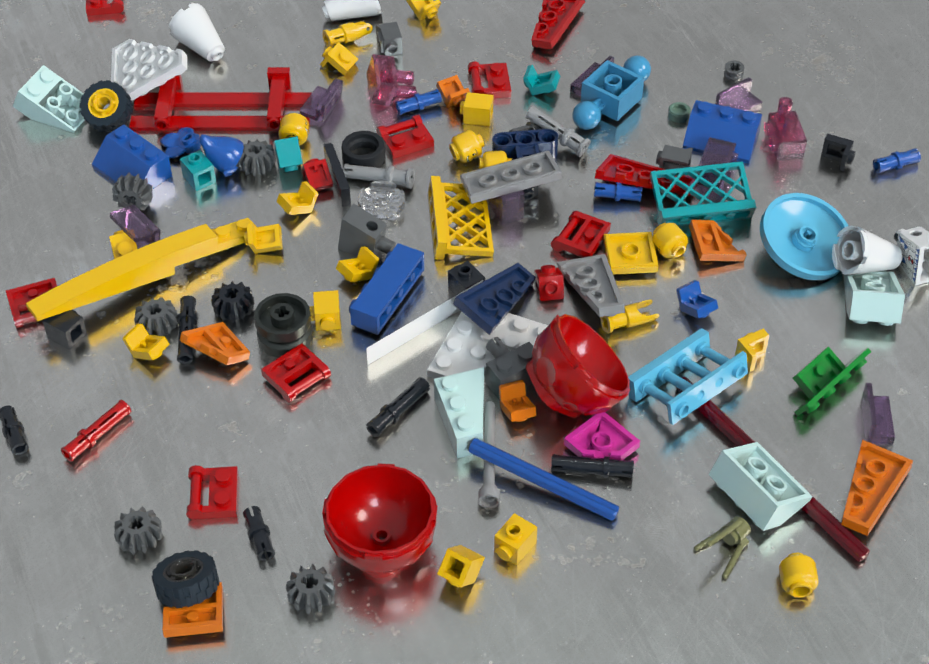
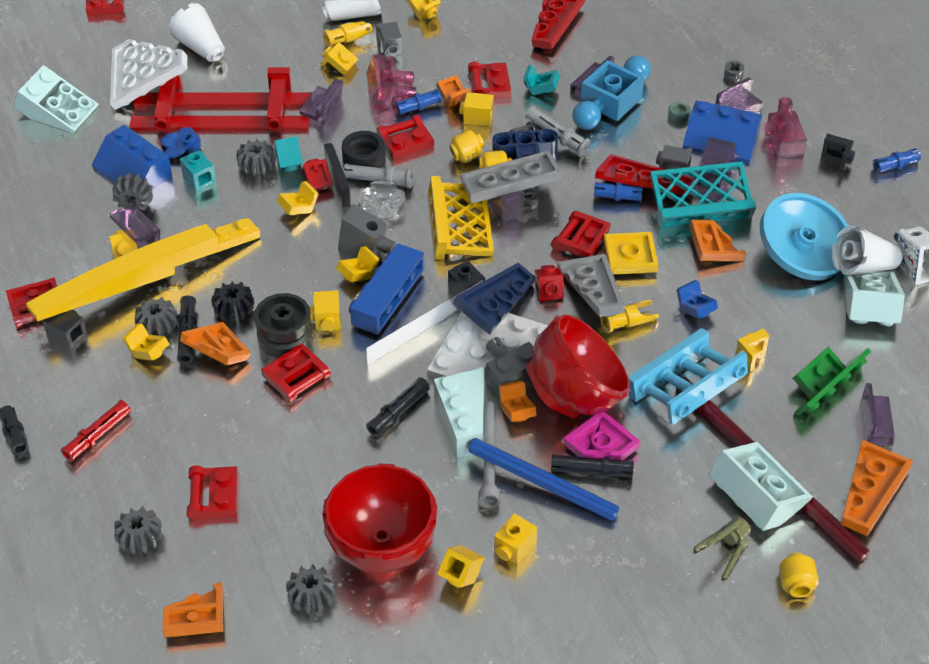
(100, 95): black wheel -> none
(185, 579): black wheel -> none
(222, 152): blue hat -> none
(258, 533): black pin -> none
(263, 238): yellow bracket -> none
(294, 125): yellow head -> none
(670, 240): yellow head -> none

